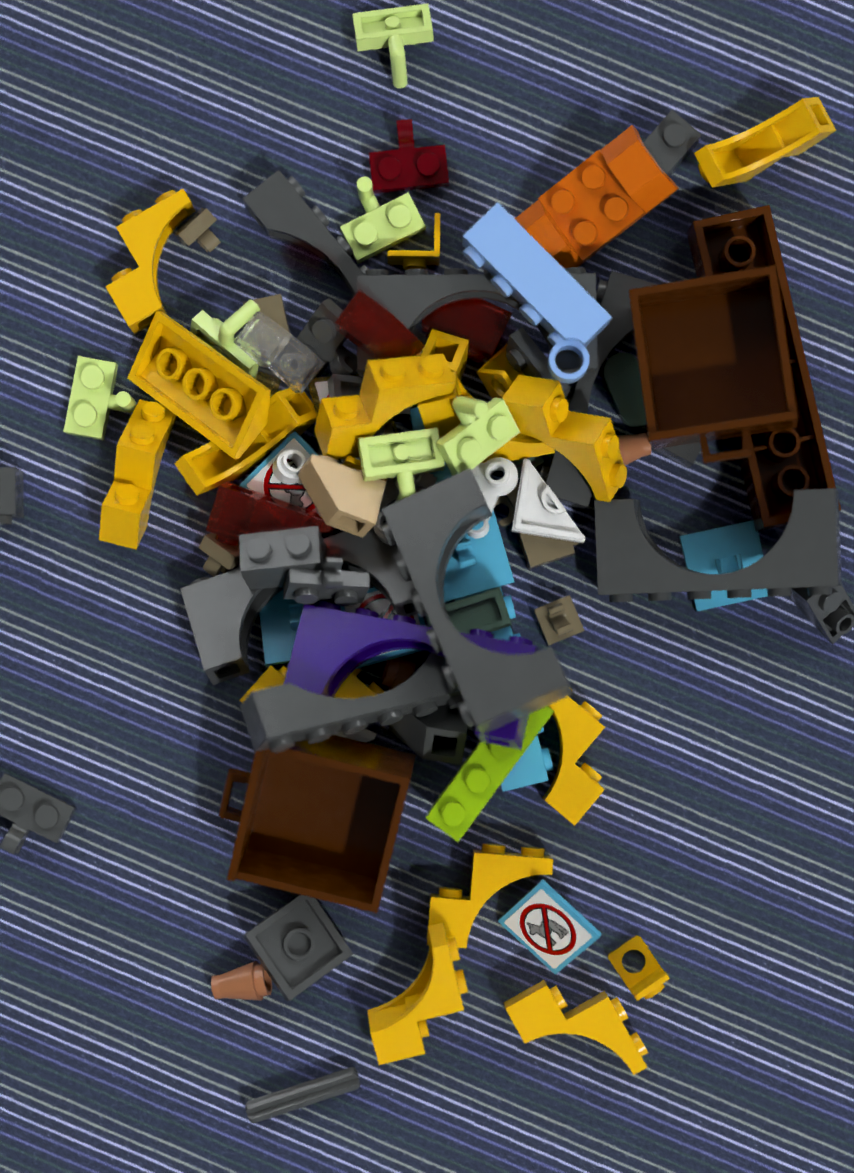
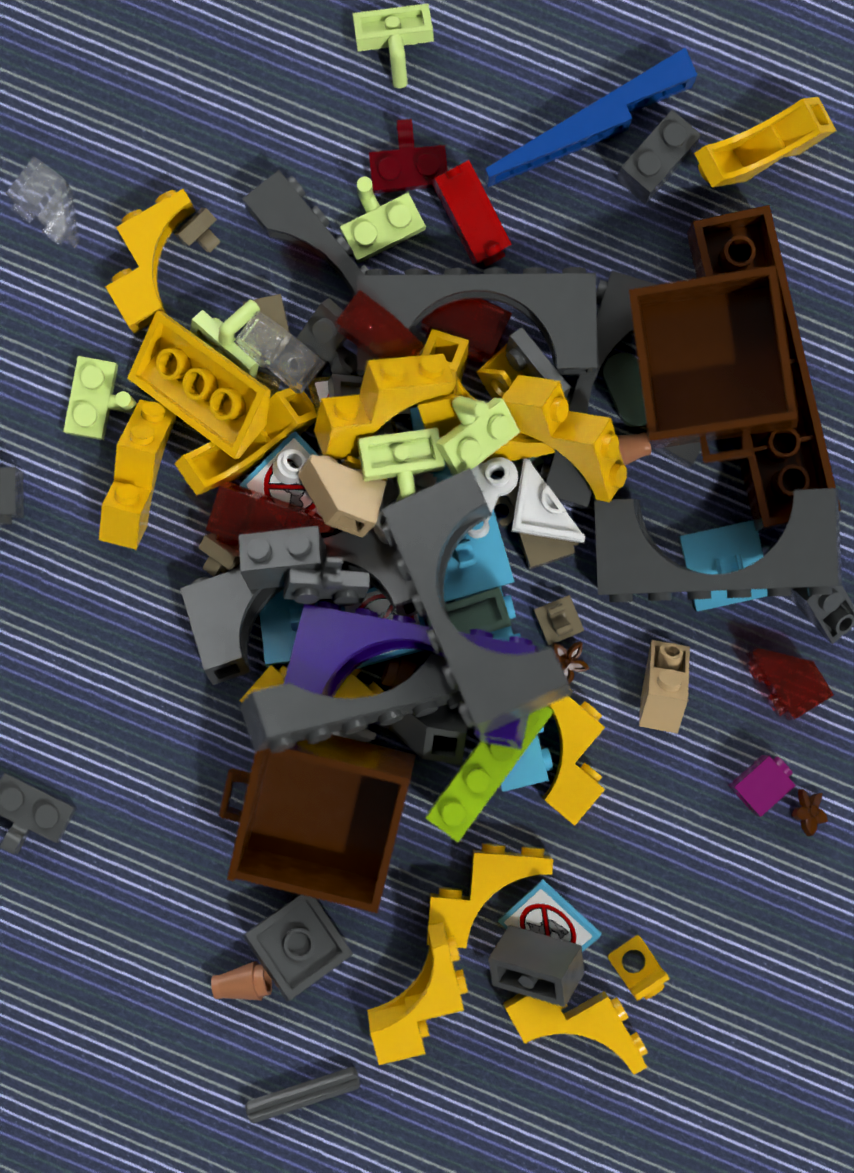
(48, 199): none -> clear slope
(418, 259): yellow bracket -> none
(471, 214): none -> red brick
(536, 965): none -> dark grey brick
(539, 284): light blue hinge -> none
(569, 659): none -> reddish brown plant
(597, 200): orange piece -> none
(599, 120): none -> blue slope
(665, 686): none -> tan slope
(763, 784): none -> magenta brick
(792, 682): none -> clear red slope
(809, 812): none -> reddish brown plant

